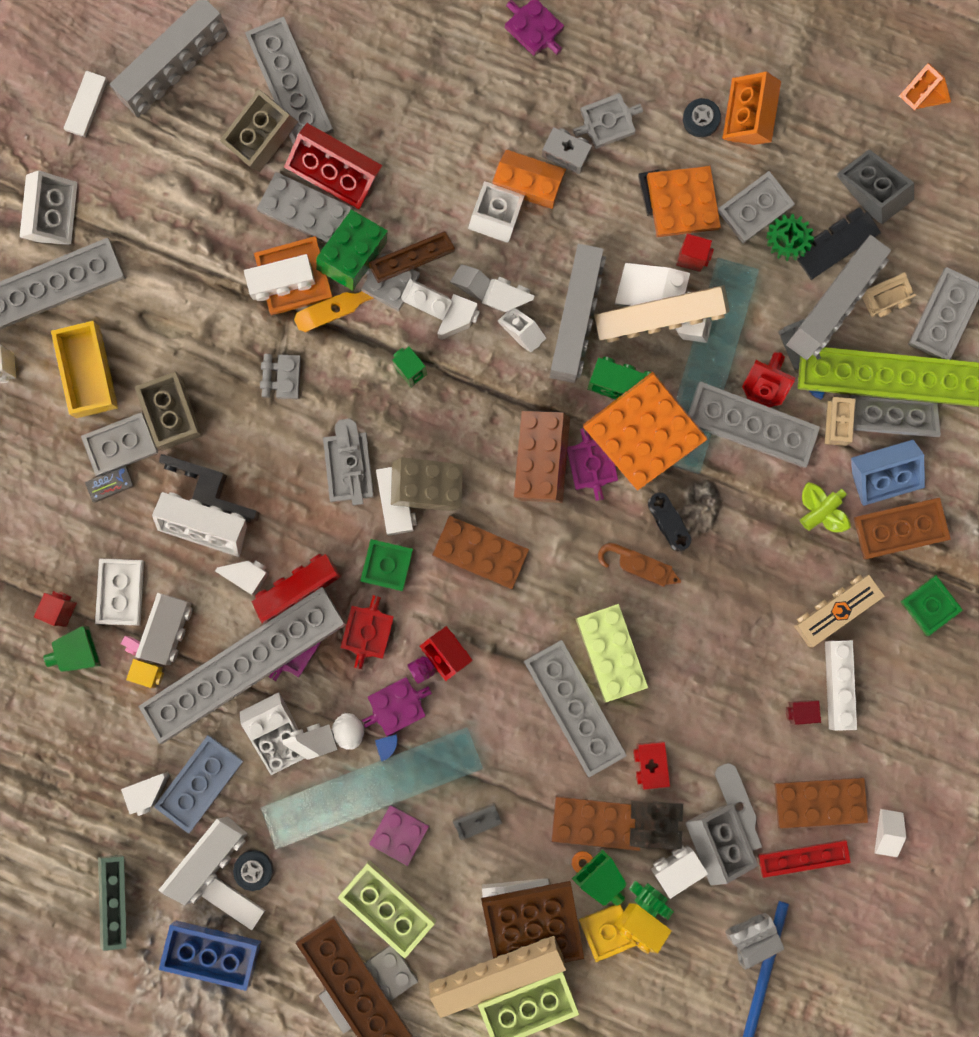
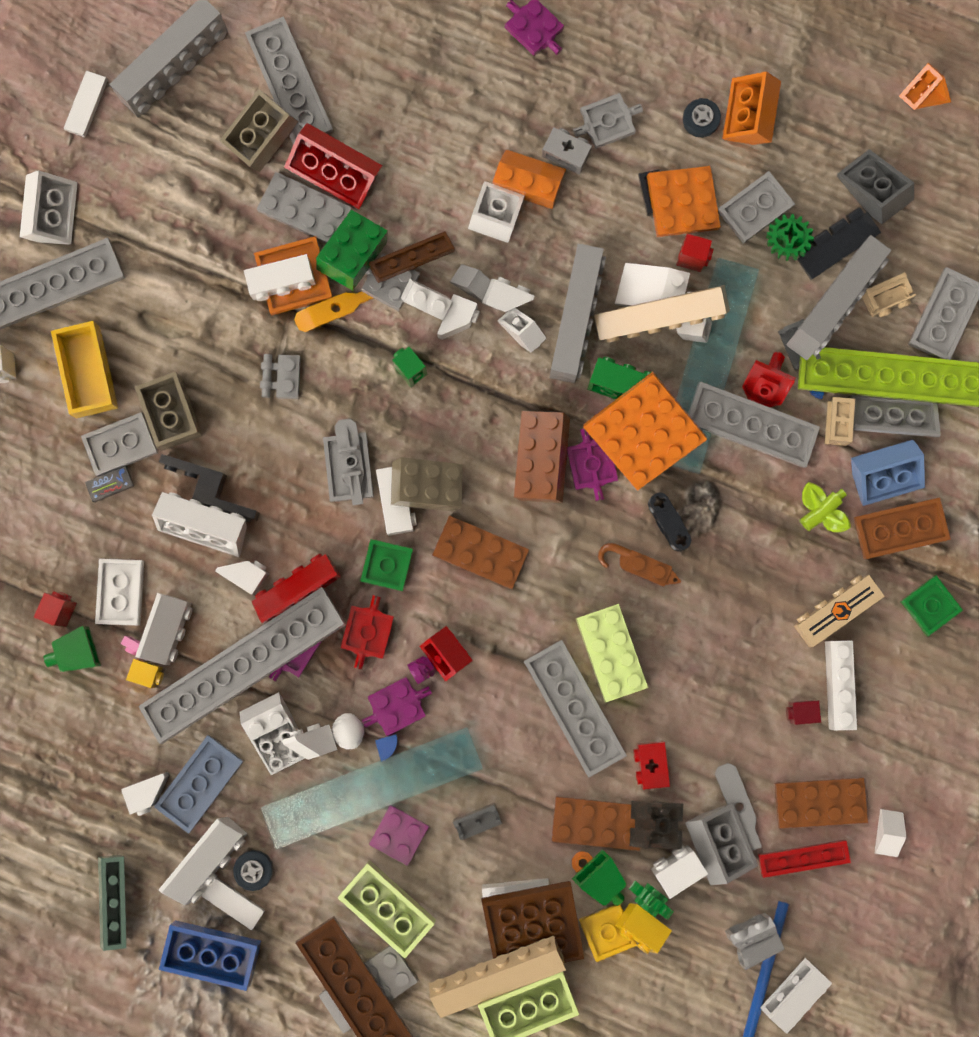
(795, 995): none -> white brick

